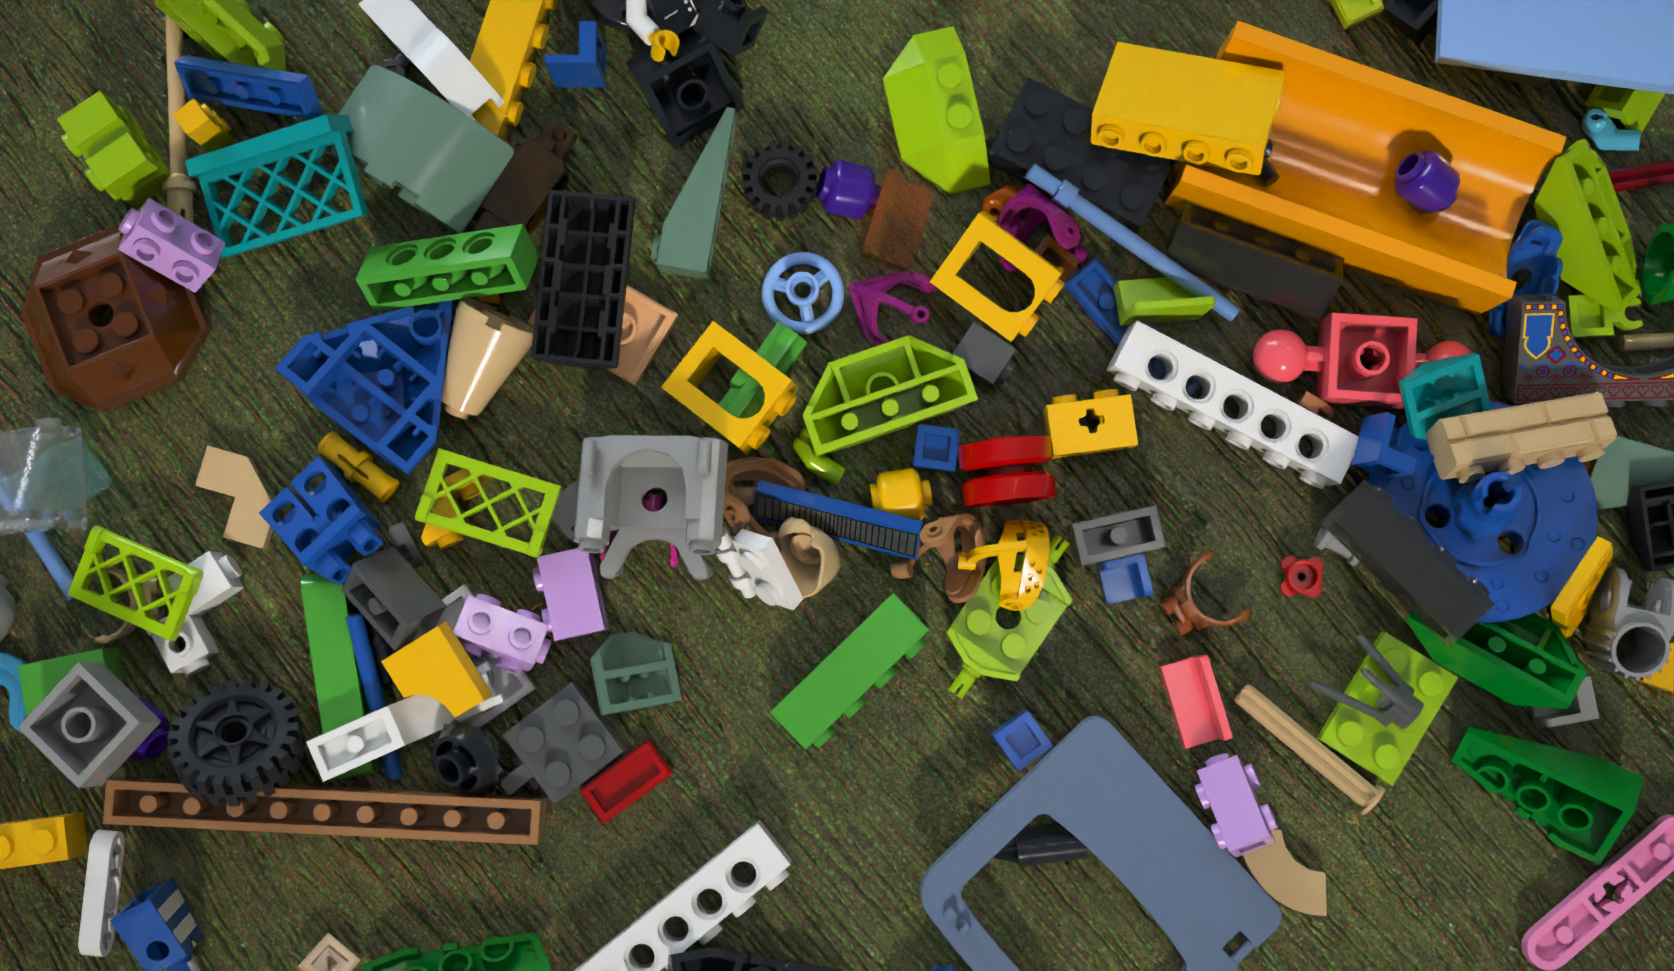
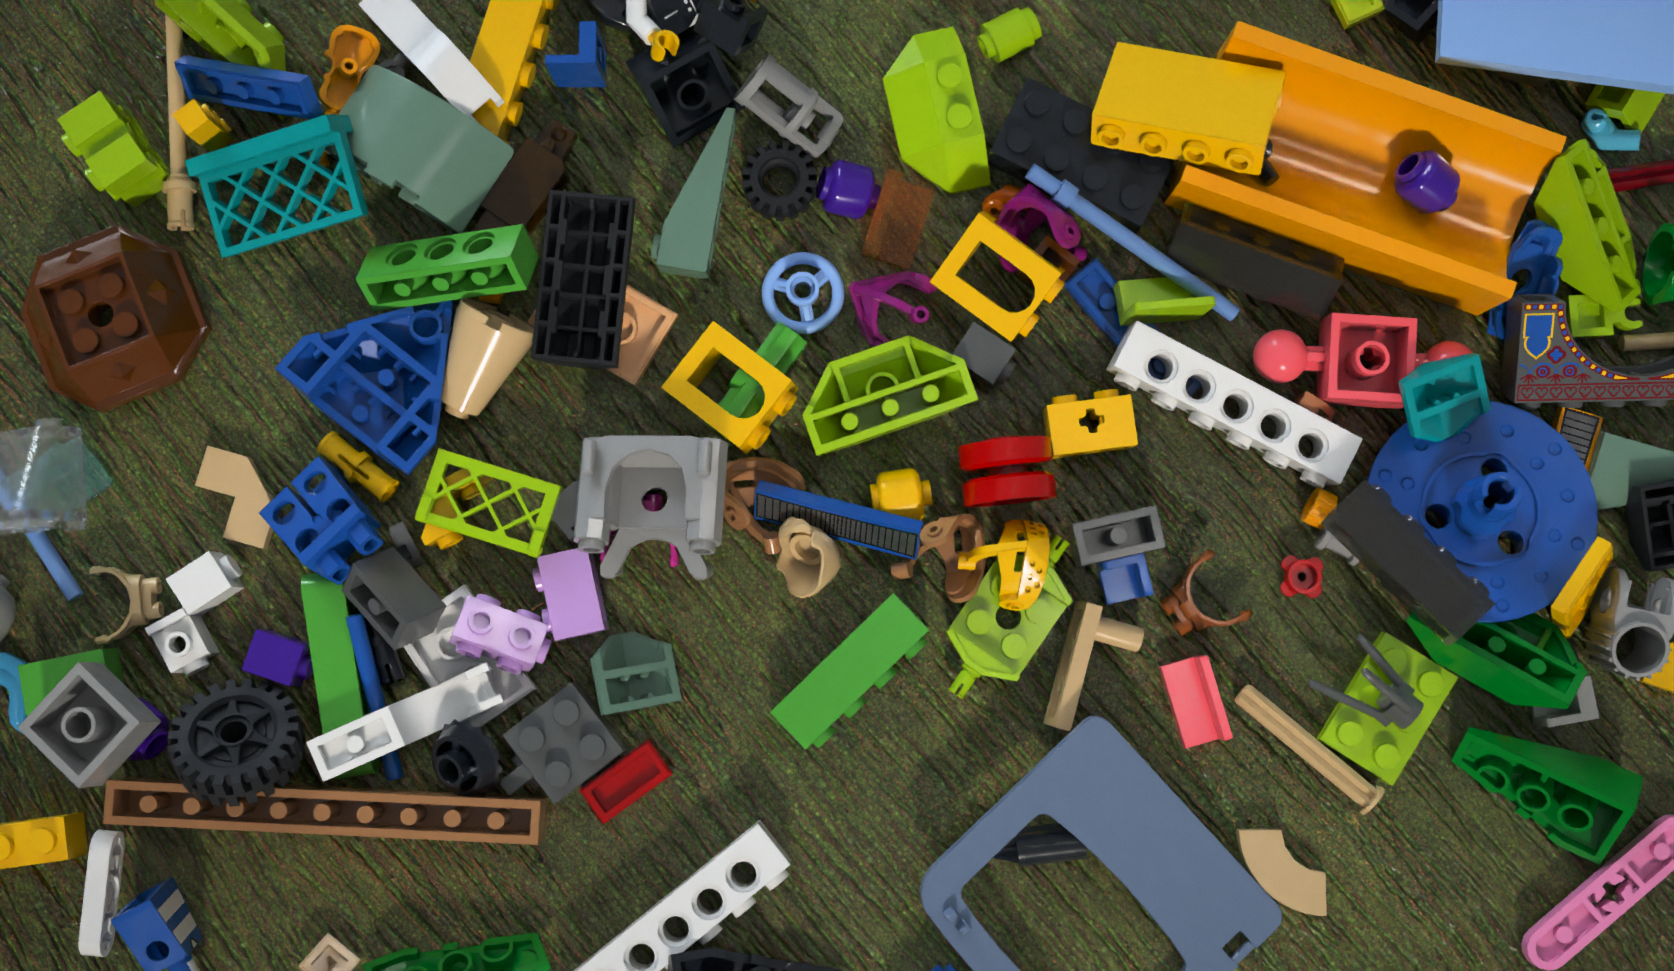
(170, 244): lavender brick -> none
(177, 601): lime window -> none
(278, 658): none -> dark purple brick
(351, 55): none -> light orange piece
(439, 669): yellow tile -> none
(758, 568): white plate -> none
(799, 112): none -> light grey piece
(819, 465): lime arm -> none
(936, 448): blue tile -> none
(1009, 34): none -> lime brick
(1021, 740): blue panel -> none
(1084, 628): none -> tan piece
(1230, 792): lavender brick -> none
(1318, 507): none -> light orange axle
(1379, 448): blue panel -> none
(1521, 436): tan brick -> none

